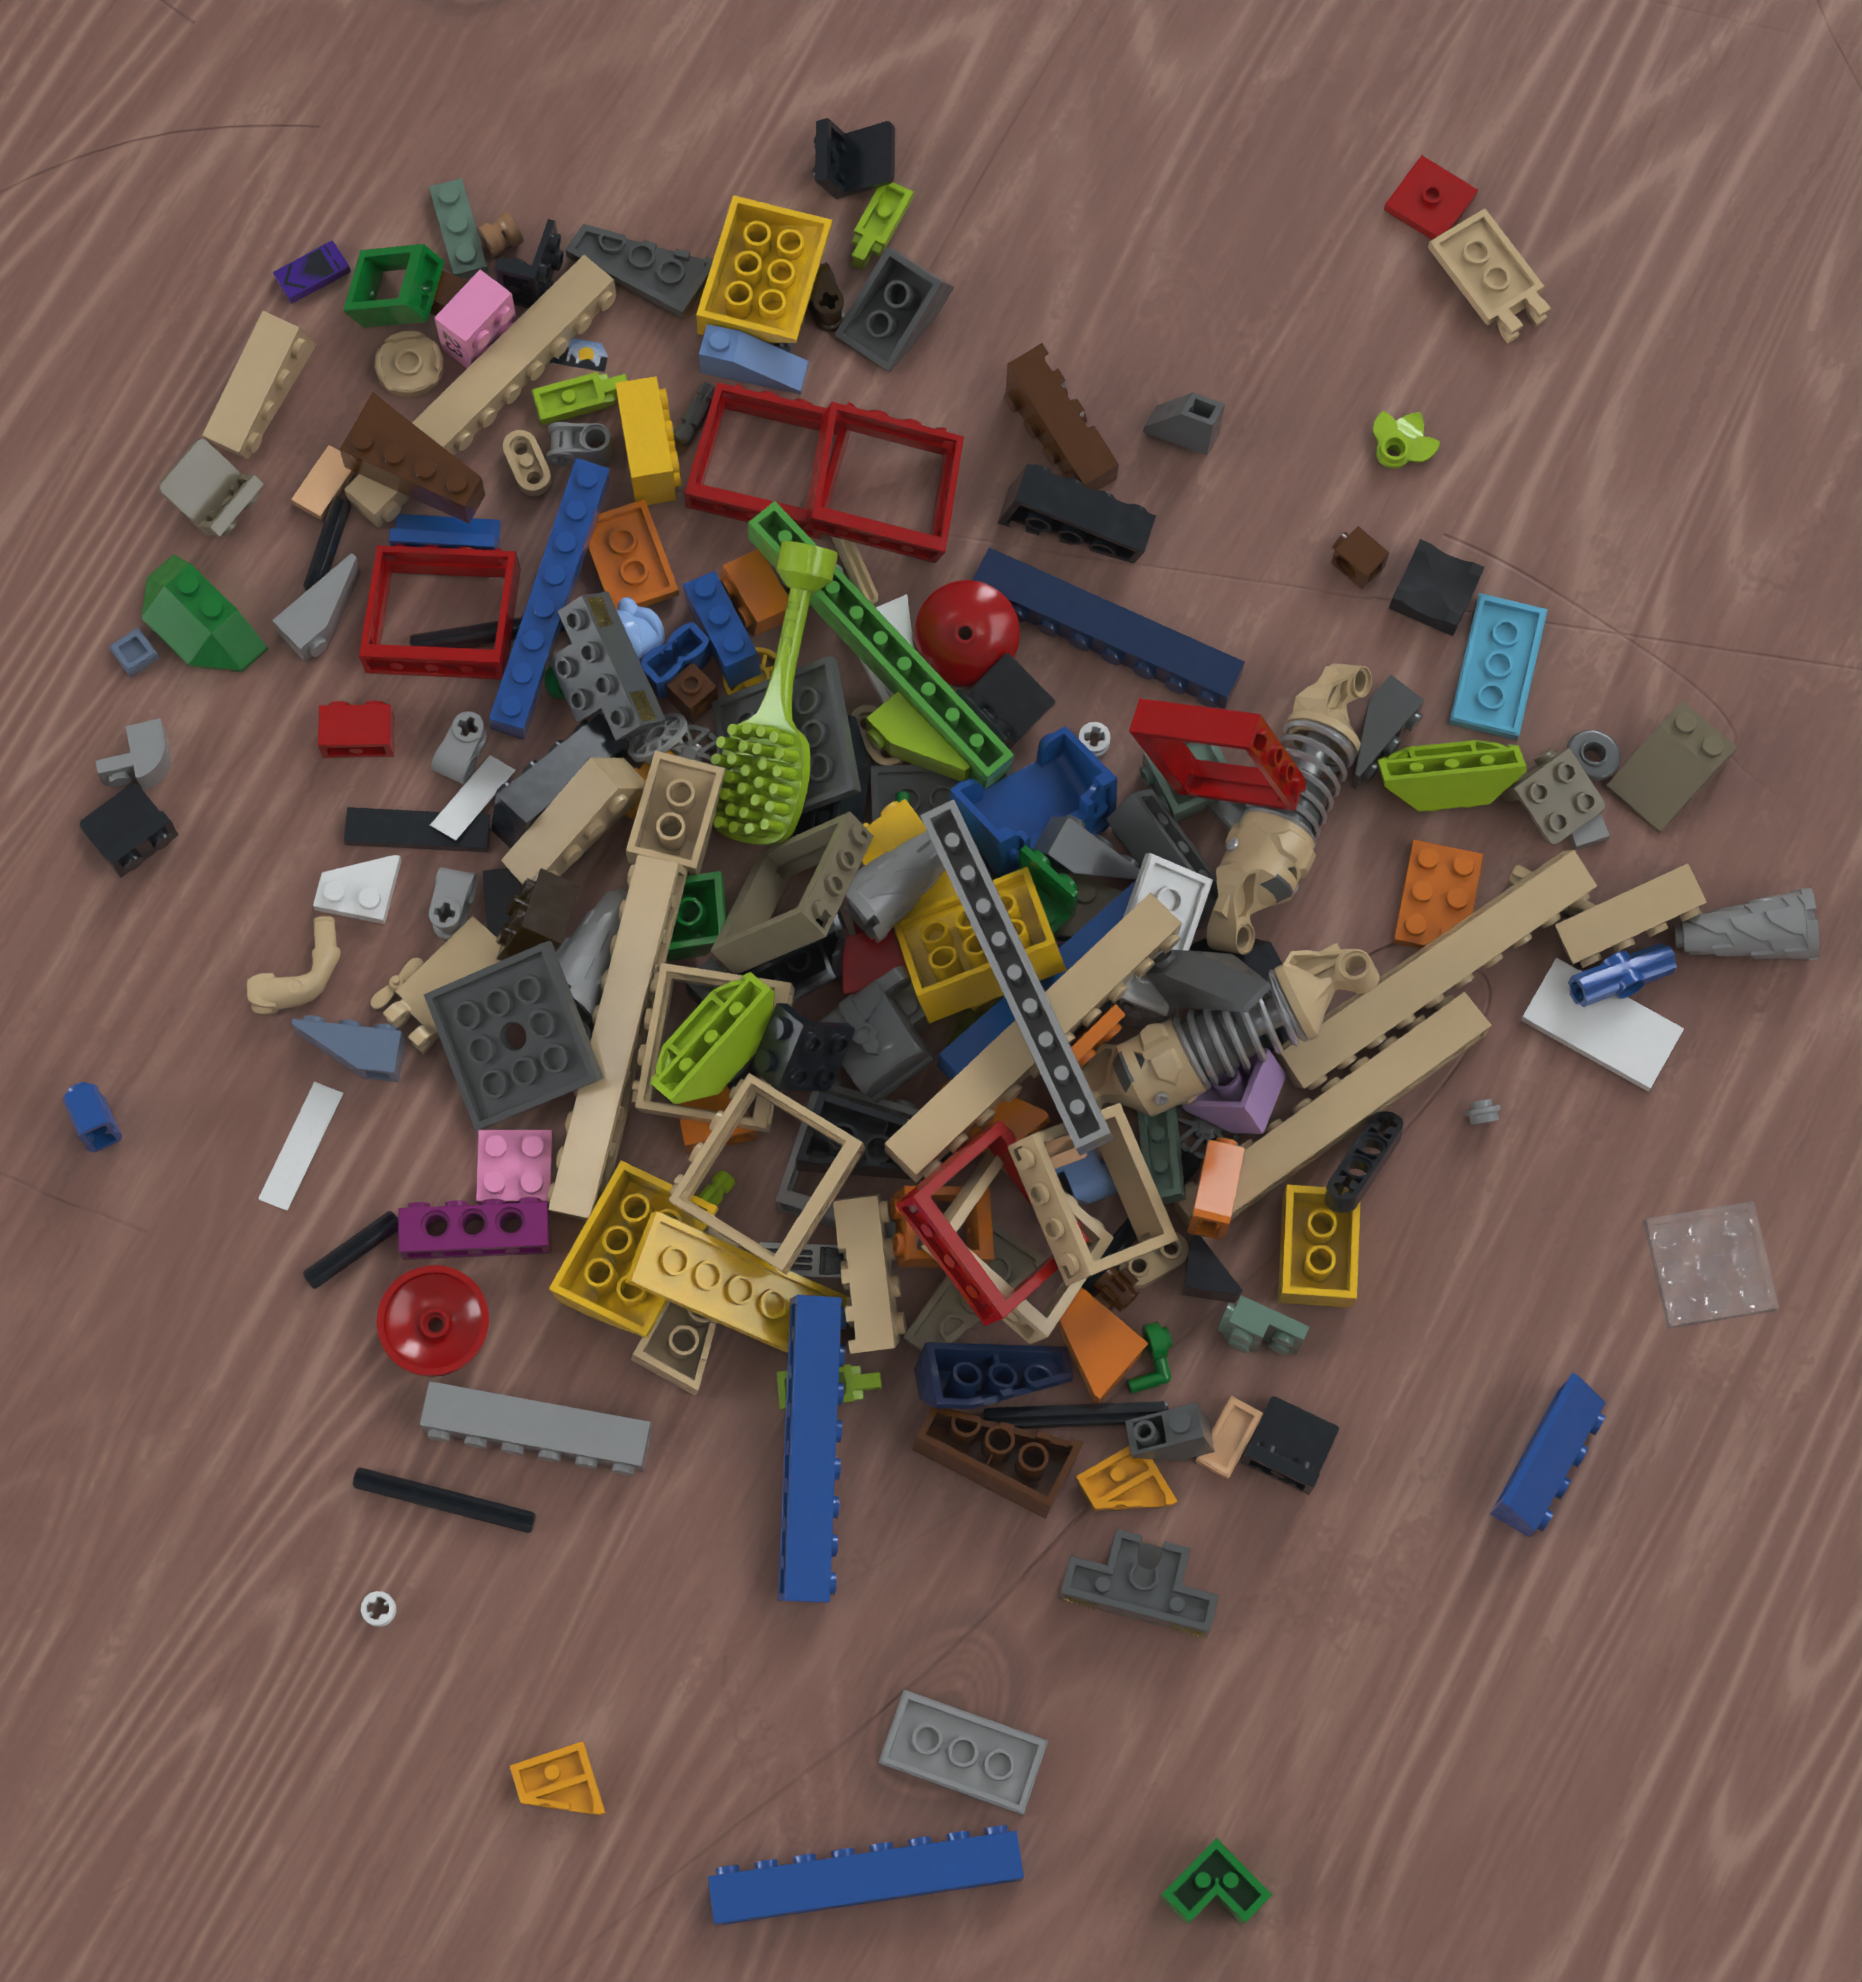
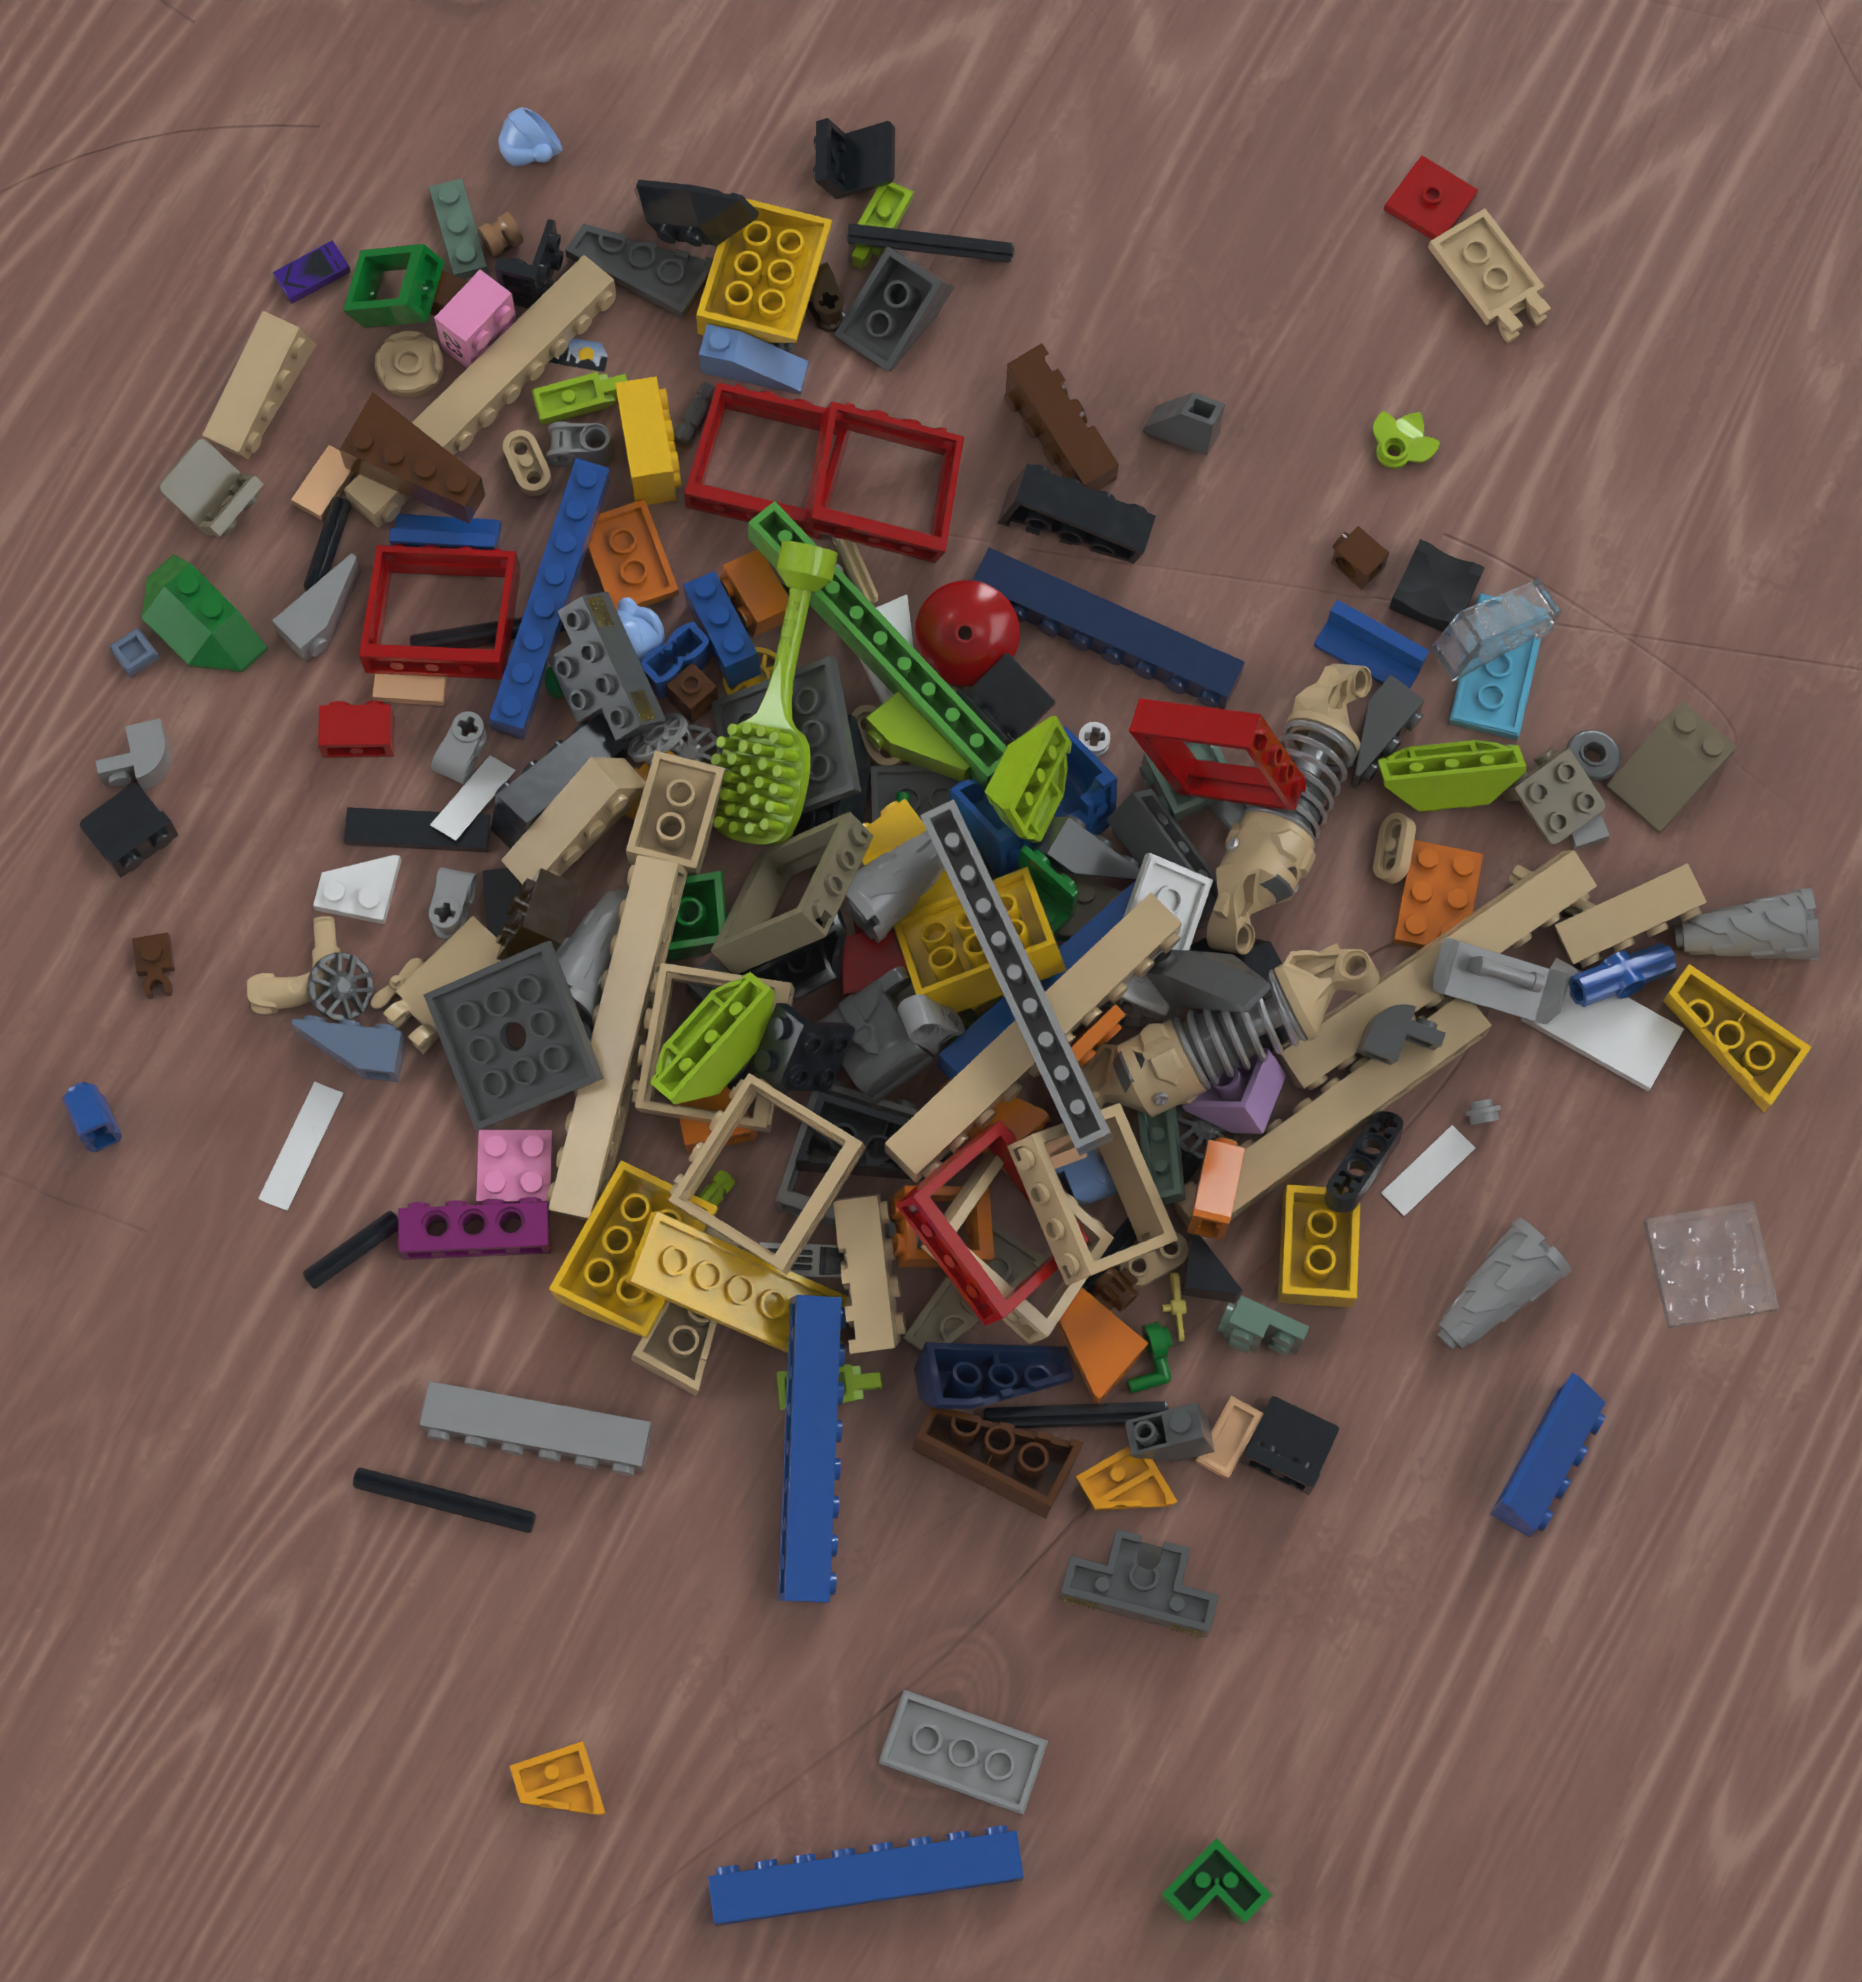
(153, 958): none -> reddish brown plate
(340, 986): none -> dark grey wheel
(372, 1598): white bush -> none
(410, 689): none -> light nougat tile
(425, 1297): red dish -> none
(527, 138): none -> light blue piece
(693, 212): none -> black wedge
(929, 1022): none -> light grey piece
(930, 243): none -> black axle
(1031, 780): none -> lime wedge
(1177, 1305): none -> light yellow piece
(1365, 642): none -> blue panel
(1391, 1027): none -> dark grey brick
(1394, 848): none -> tan plate
(1428, 1170): none -> white sticker
(1495, 628): none -> clear wedge
(1499, 981): none -> light grey piece
(1513, 1274): none -> light grey cone
(1741, 1038): none -> yellow wedge

